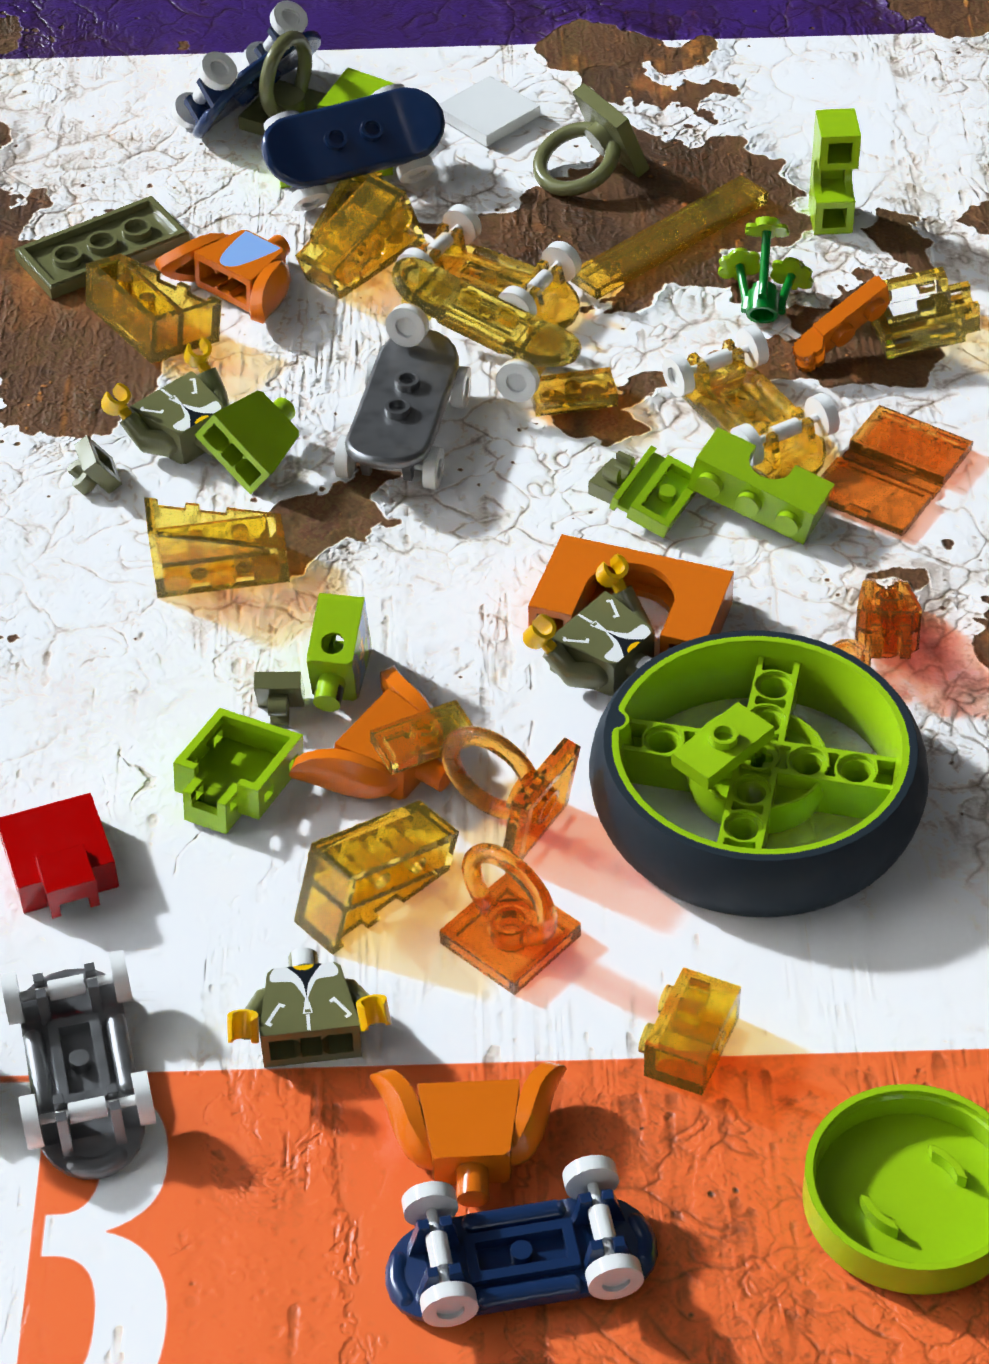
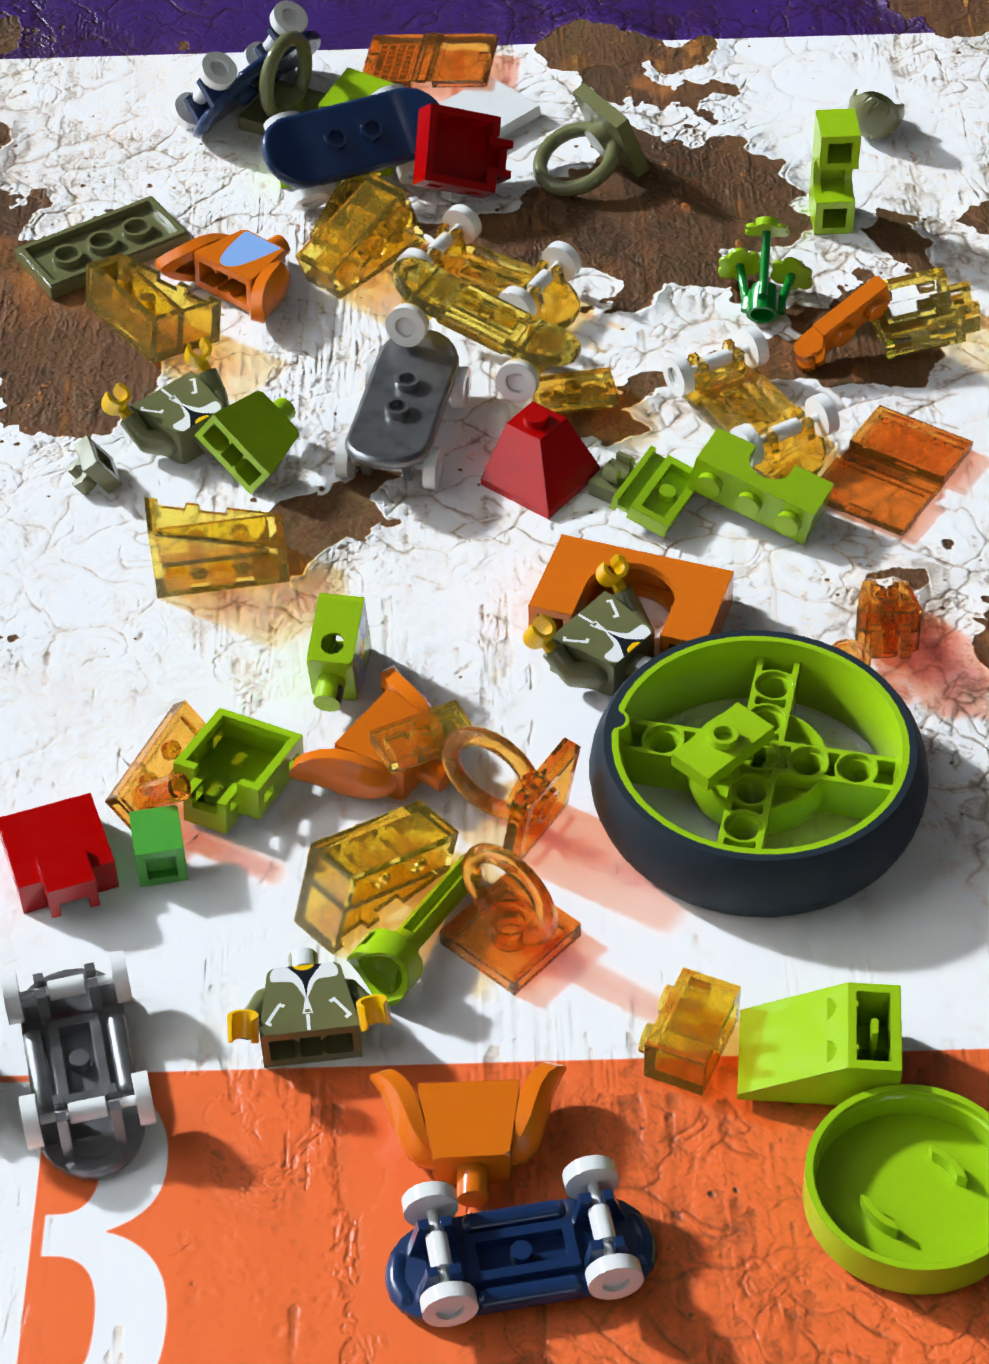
(150, 777): none -> clear orange piece
(158, 846): none -> bright green panel
(279, 693): olive tile -> none
(389, 958): none -> lime piece
(432, 57): none -> clear orange piece
(459, 151): none -> red piece
(539, 461): none -> red slope
(669, 236): clear yellow tile -> none
(821, 1045): none -> lime slope
(876, 114): none -> olive hair

